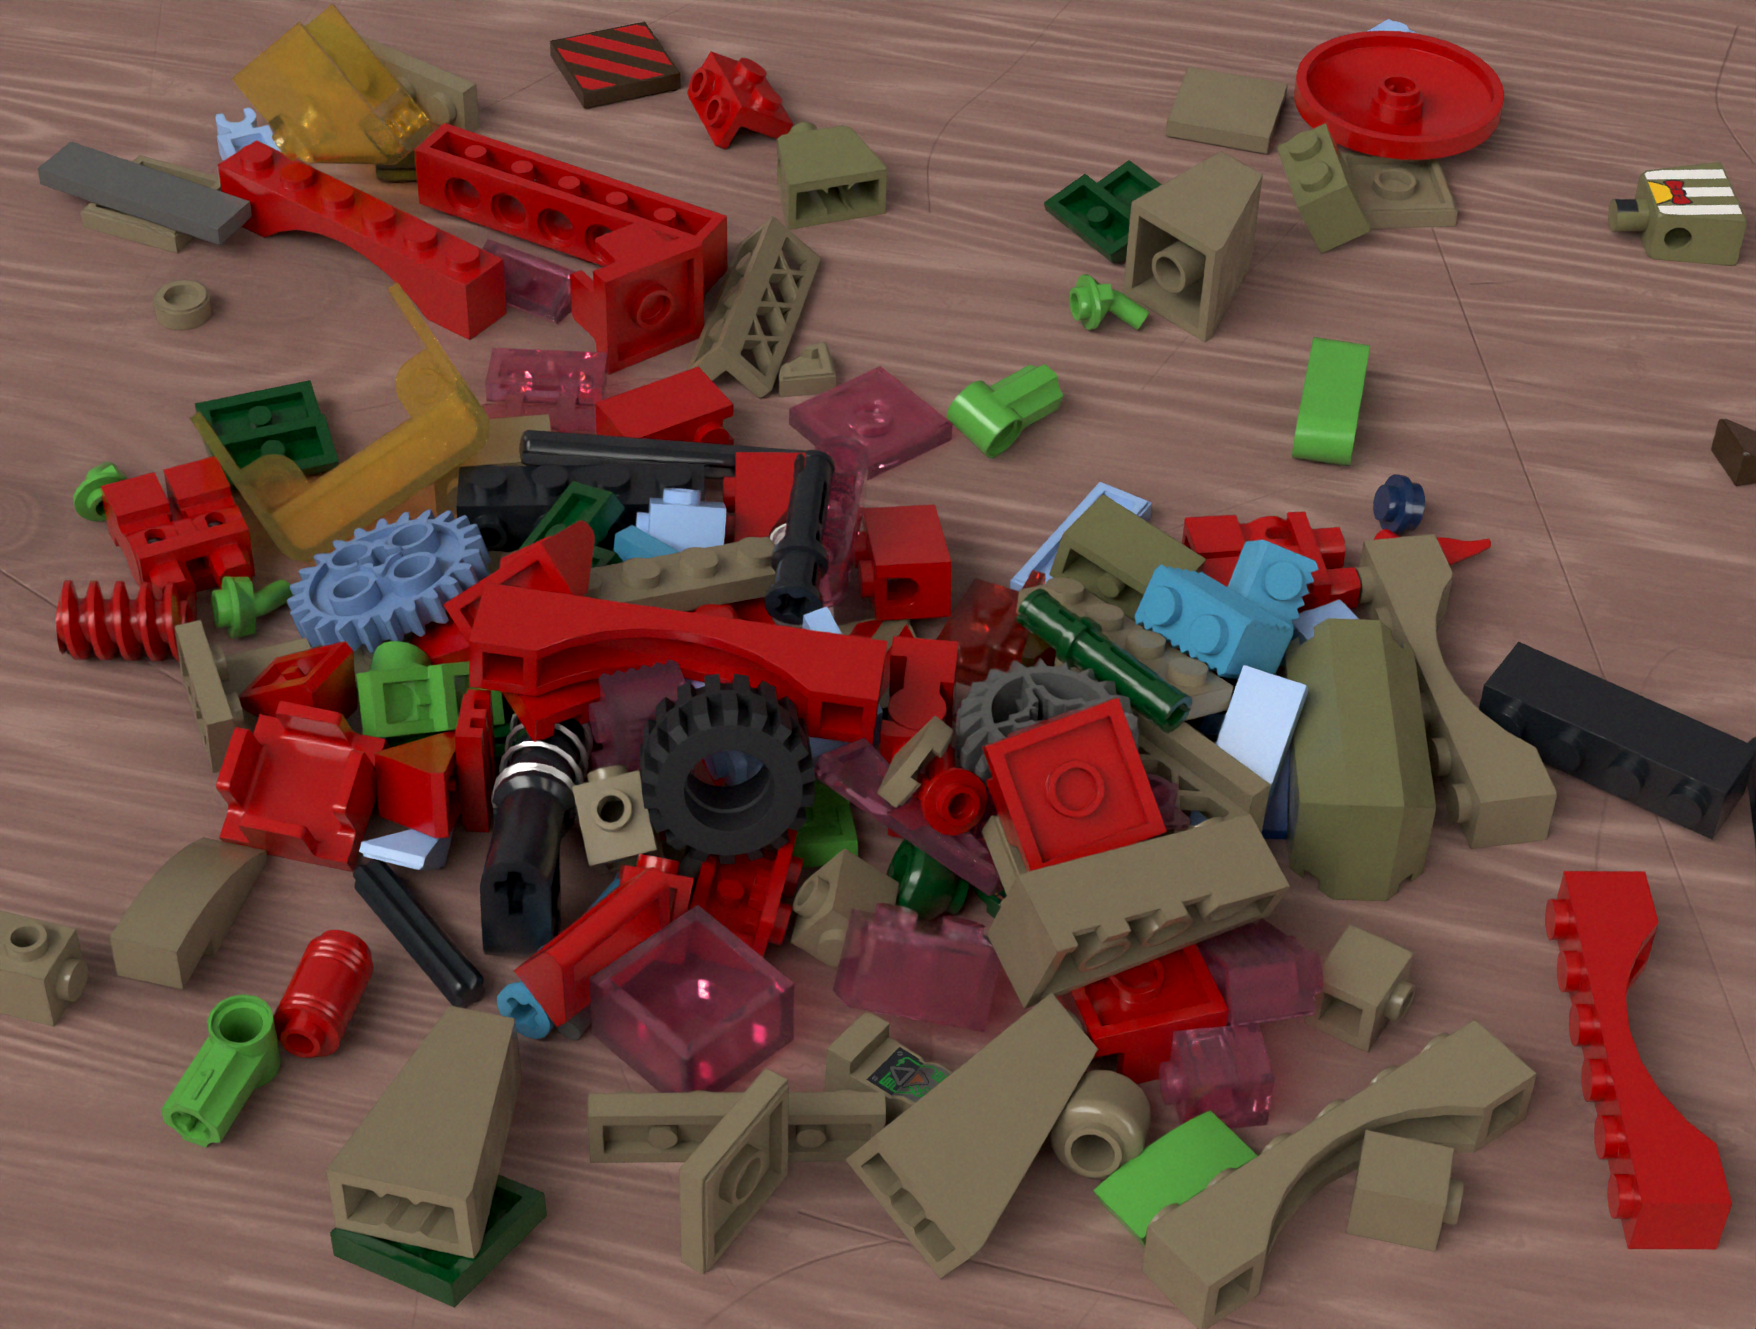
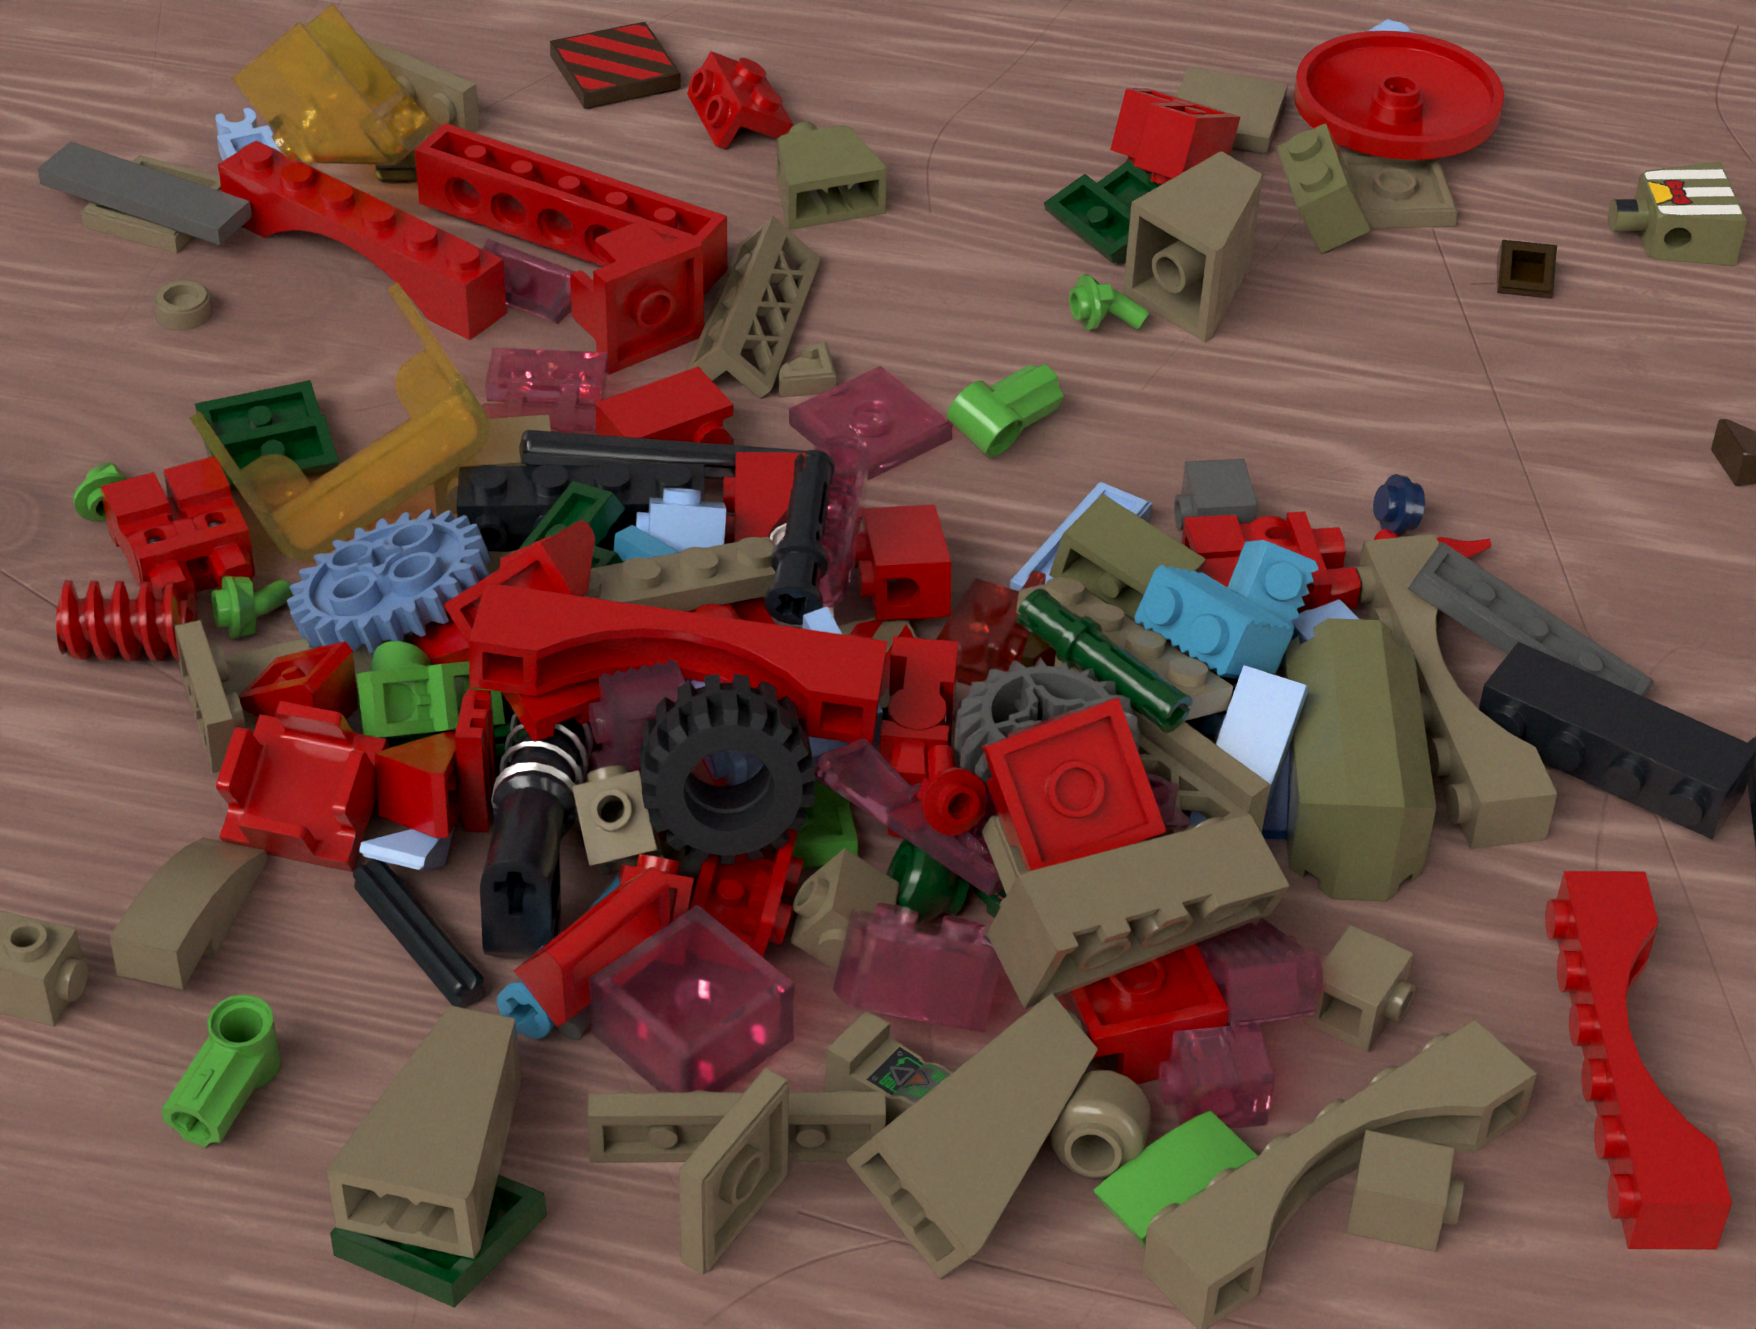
(323, 994): red head -> none
(911, 759): dark tan tile -> none
(1170, 132): none -> red brick
(1215, 490): none -> dark grey brick
(1331, 401): bright green beam -> none
(1507, 616): none -> dark grey tile
(1526, 268): none -> dark brown slope

